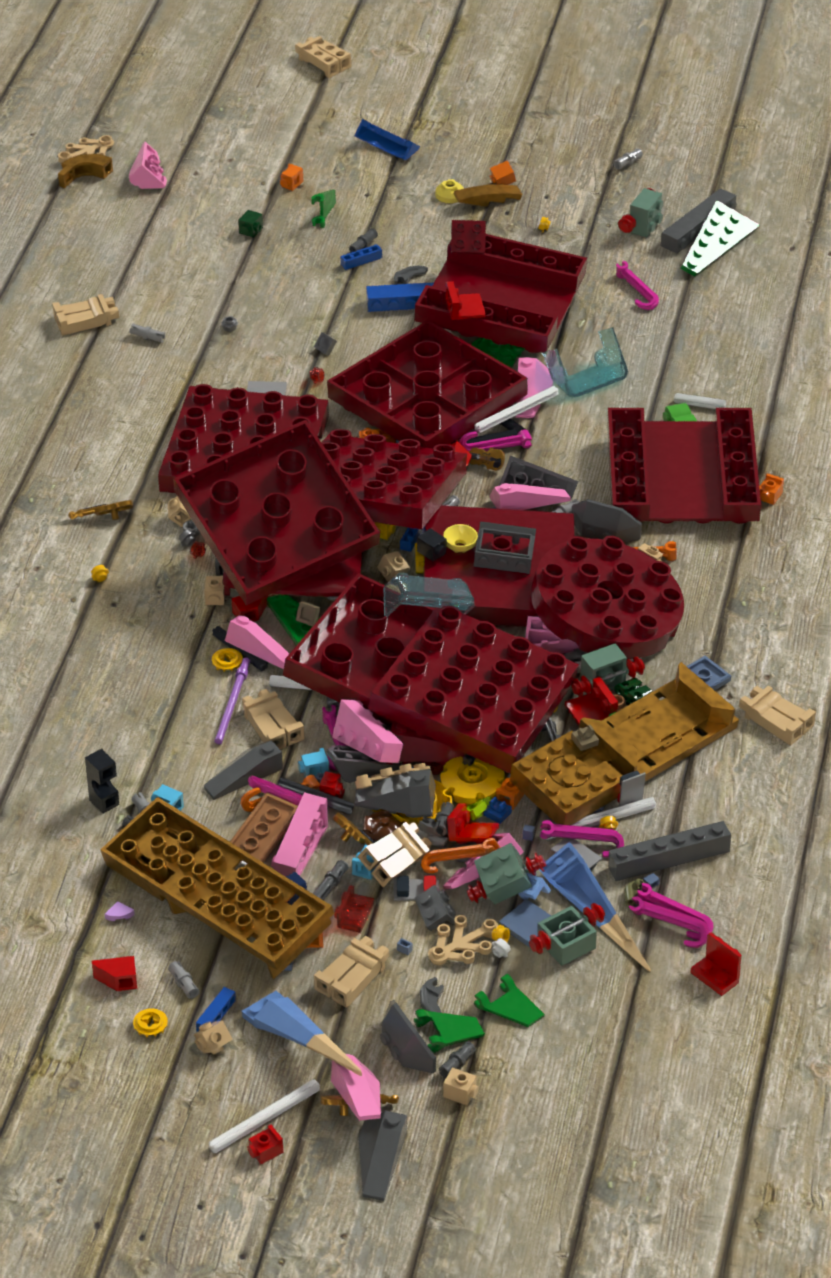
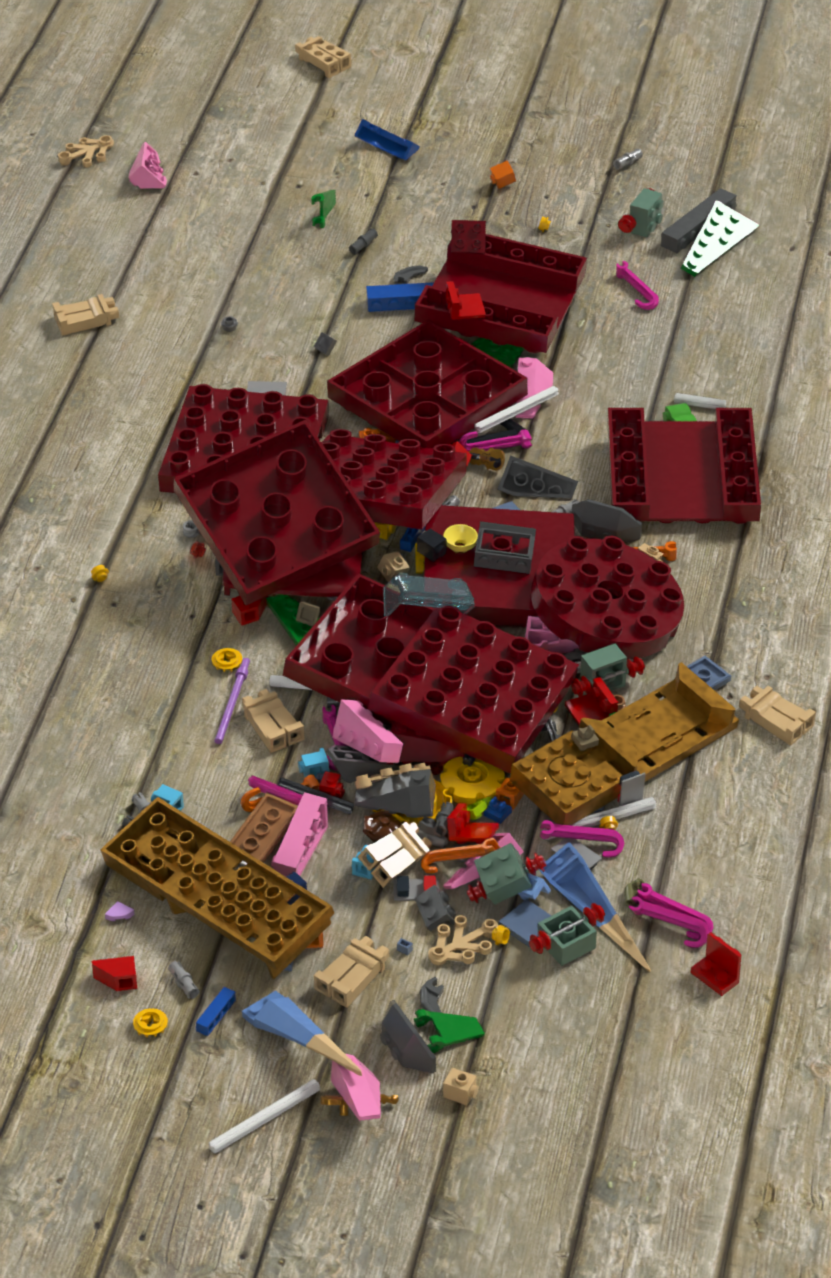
(84, 165): pearl gold arch -> none
(99, 771): black arch -> none
(103, 509): pearl gold piece -> none
(147, 333): light grey pin -> none
(177, 512): tan brick -> none
(187, 538): flat silver plate -> none
(212, 1037): tan brick -> none
(214, 590): tan brick -> none
(250, 223): dark green brick -> none
(255, 640): bright pink wedge -> none
(255, 761): dark grey wedge -> none
(259, 663): black axle -> none
(265, 1145): red brick -> none
(291, 177): orange brick -> none
(317, 375): clear red plate -> none
(332, 879): dark grey pin -> none
(351, 830): pearl gold piece -> none
(353, 910): clear red bracket -> none
(361, 257): blue piece -> none
(379, 1152): dark grey wedge -> none
(445, 191): light yellow piece -> none
(457, 1059): dark grey pin -> none
(484, 194): pearl gold slope -> none
(500, 948): white plate -> none
(512, 1005): green flag -> none
(526, 497): bright pink wedge -> none
(528, 832): sand blue piece -> none
(609, 368): clear light blue windscreen -> none
(632, 690): dark green piece -> none
(652, 880): sand blue piece -> none
(669, 851): dark grey brick -> none
(771, 489): orange brick -> none

